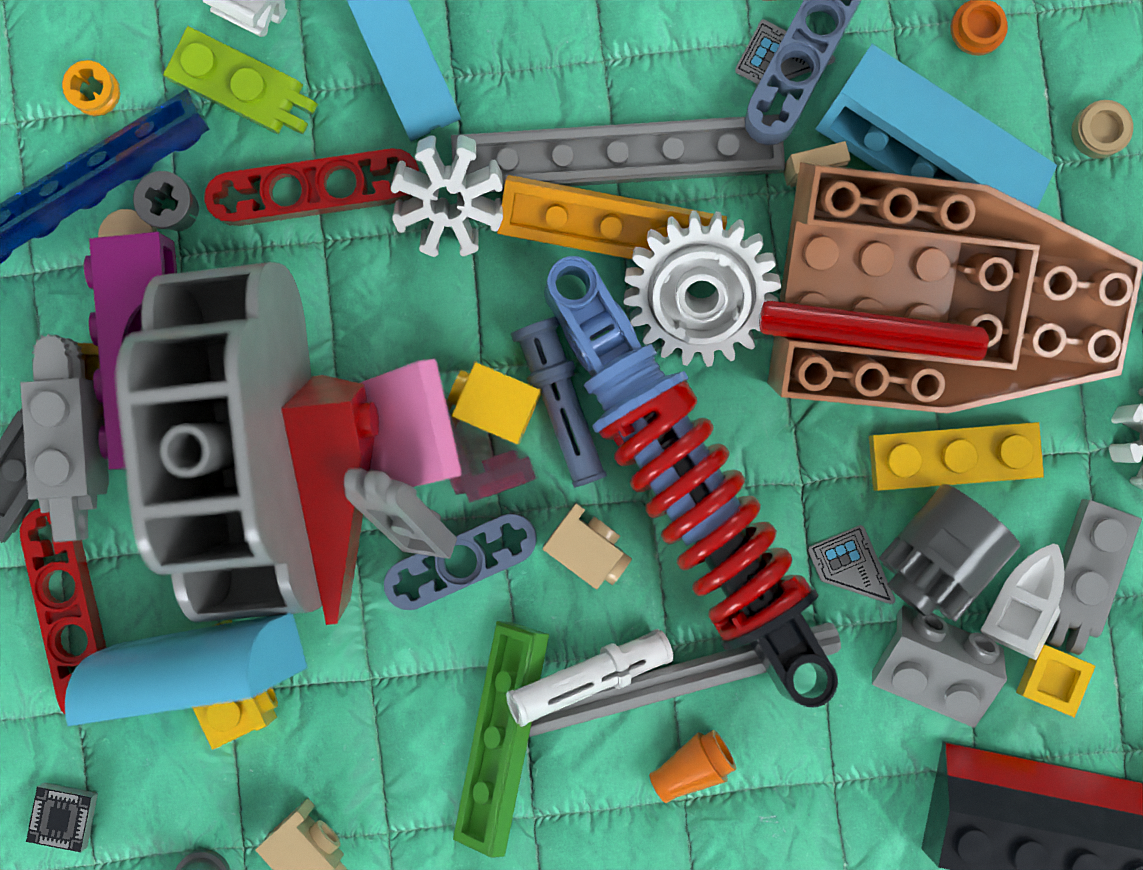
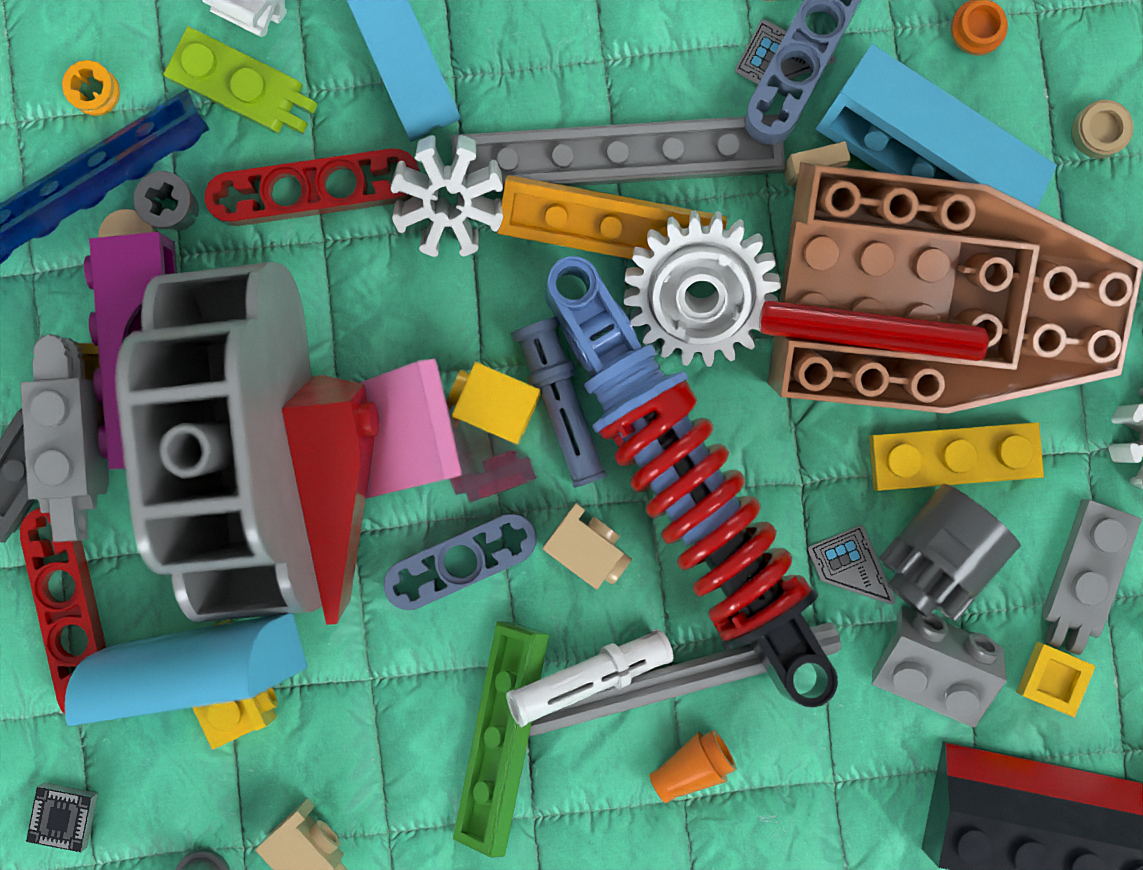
(399, 513): light grey hinge -> none
(1028, 603): white plate -> none

